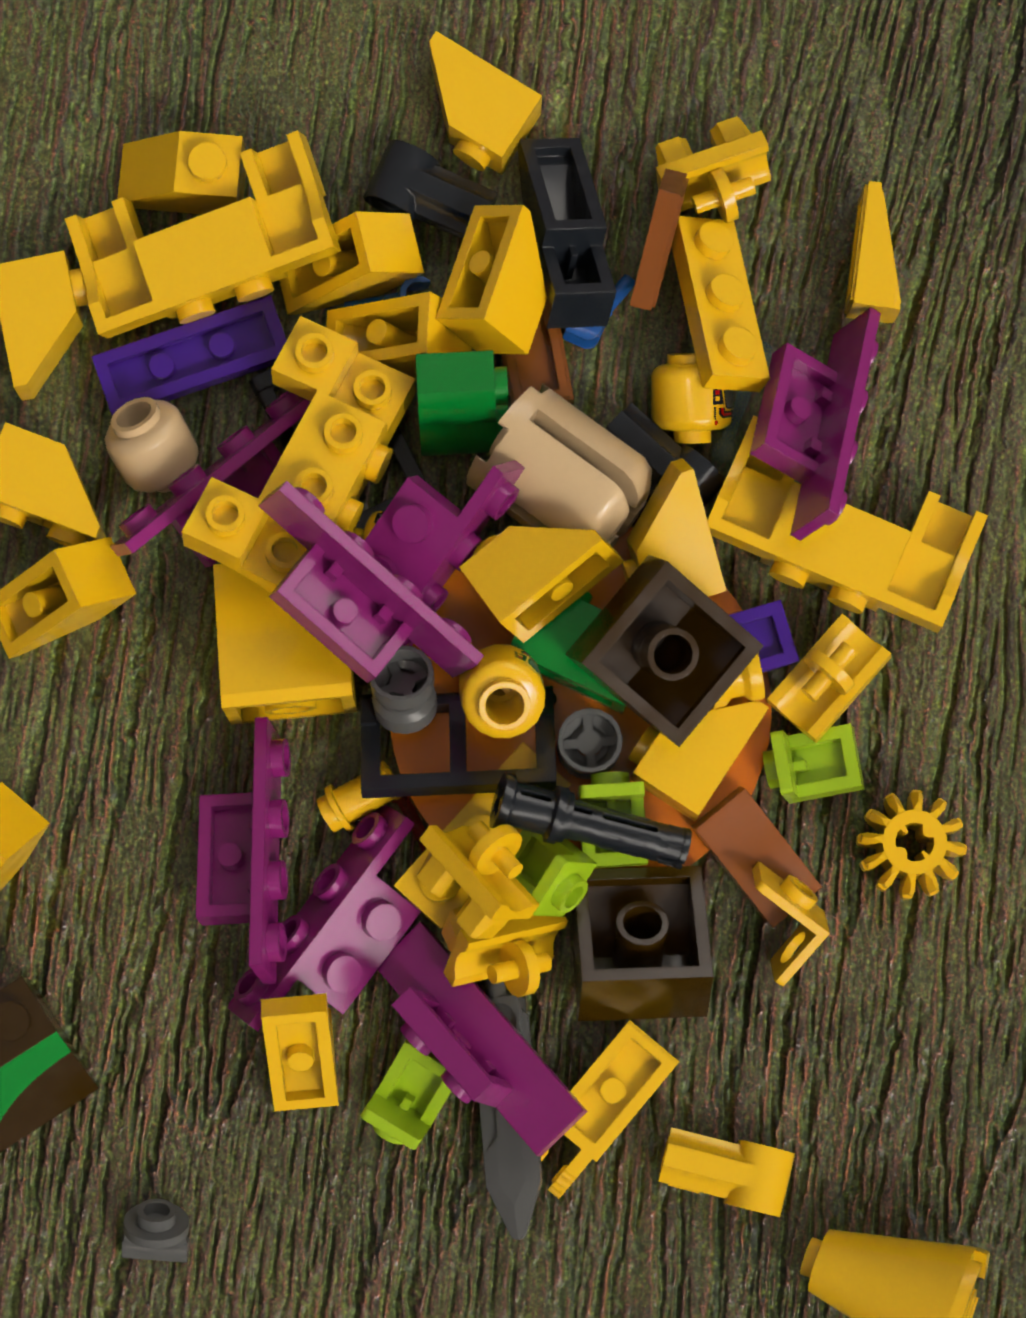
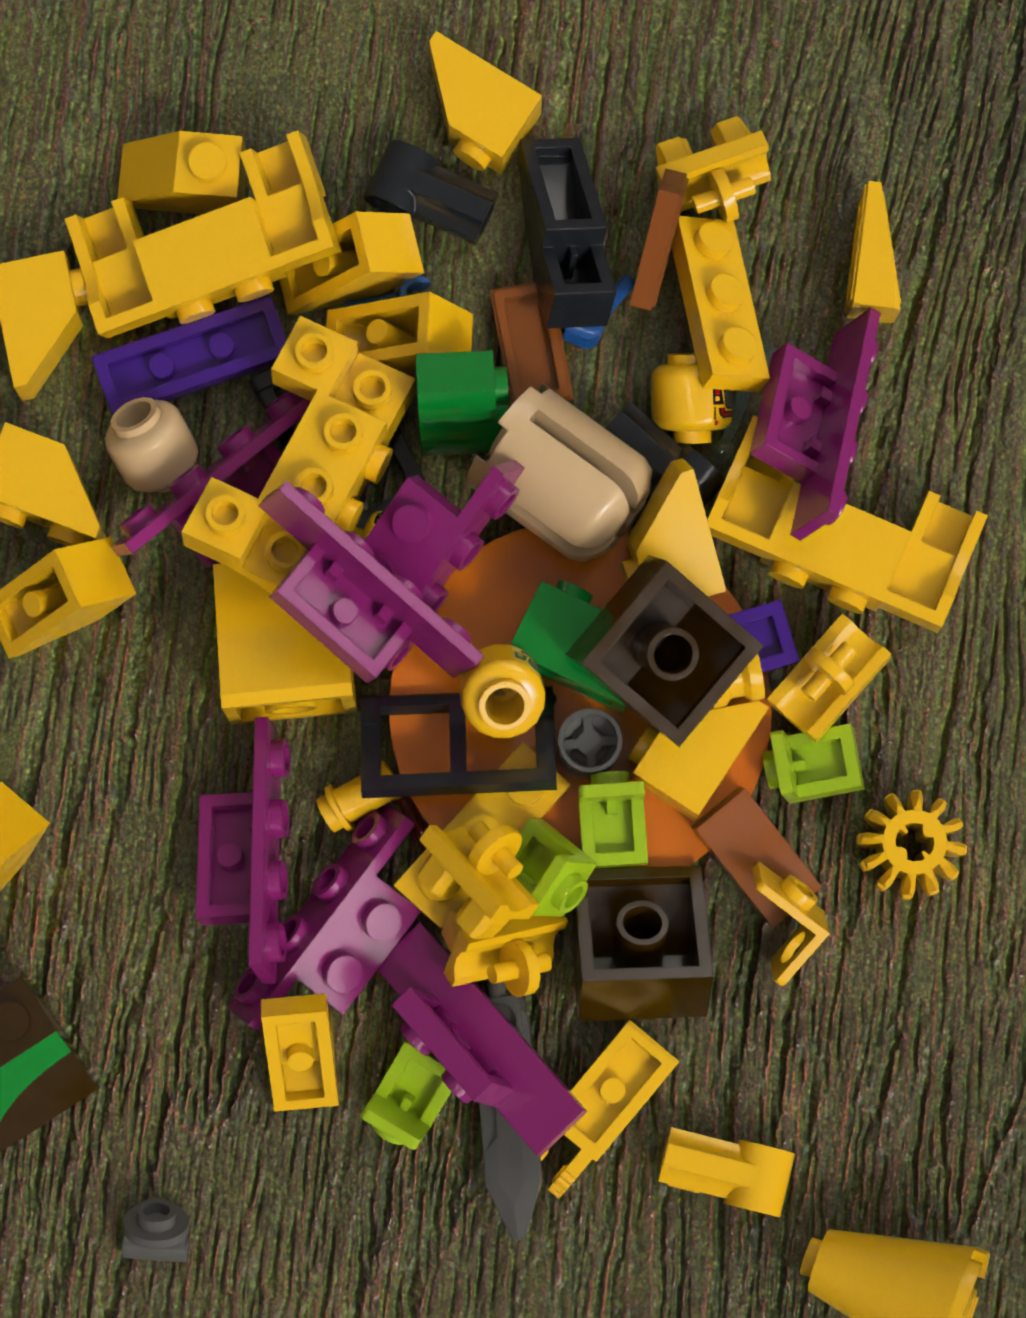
(405, 692): dark grey wheel -> none
(496, 282): yellow slope -> none
(537, 573): yellow slope -> none
(561, 816): black pin -> none

